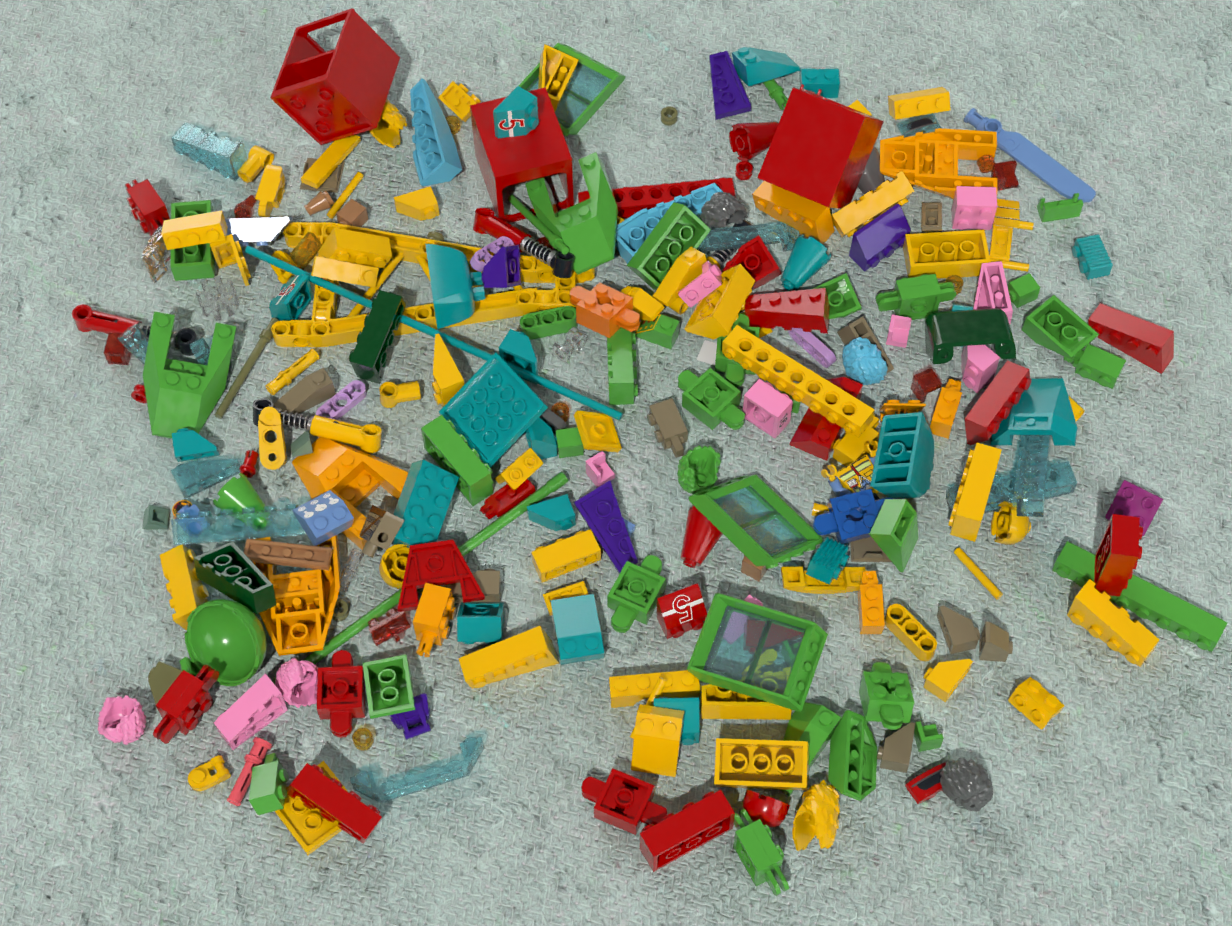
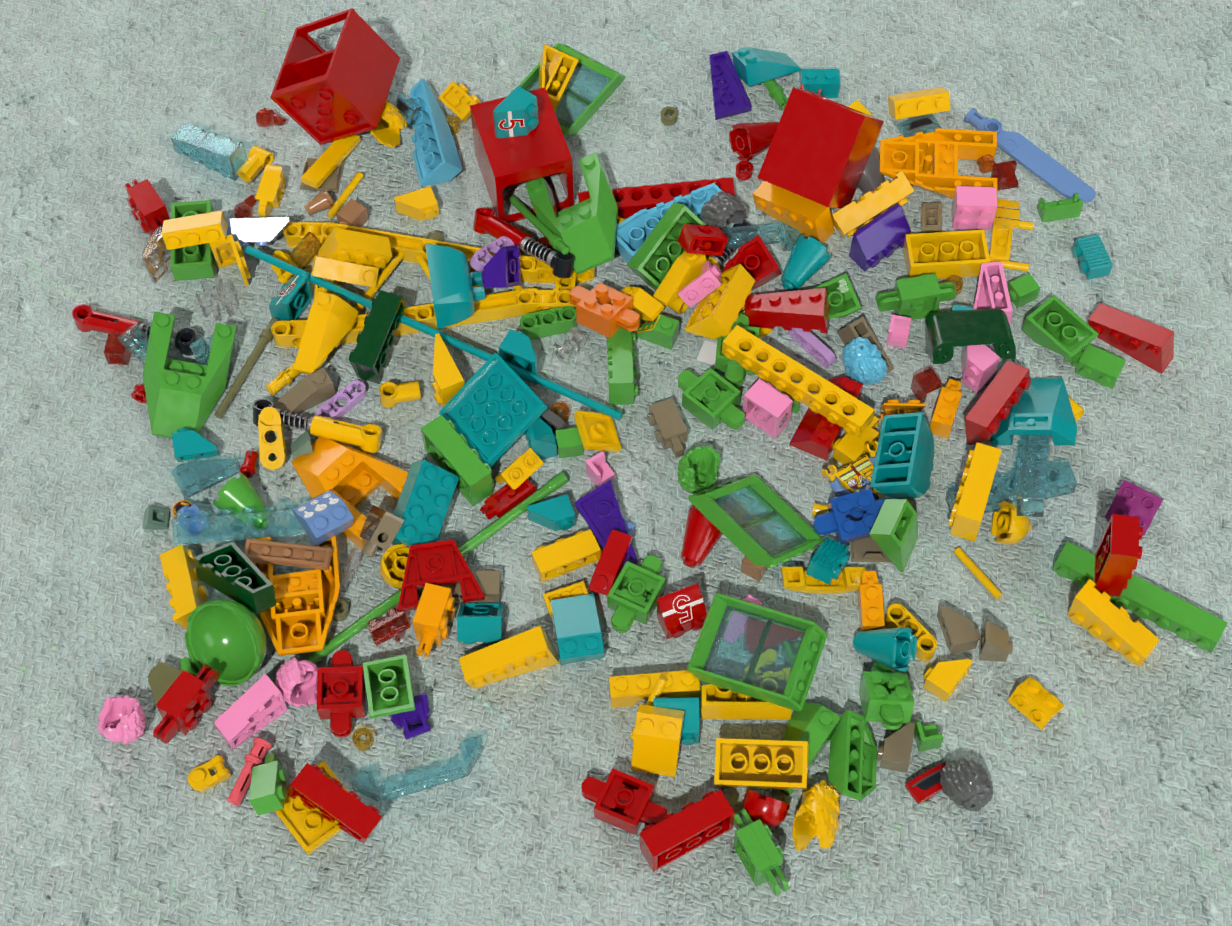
(267, 117): none -> clear red animal
(325, 328): none -> yellow wedge
(407, 107): none -> clear light blue slope
(610, 562): none -> red slope
(702, 239): none -> red brick
(888, 646): none -> teal cone

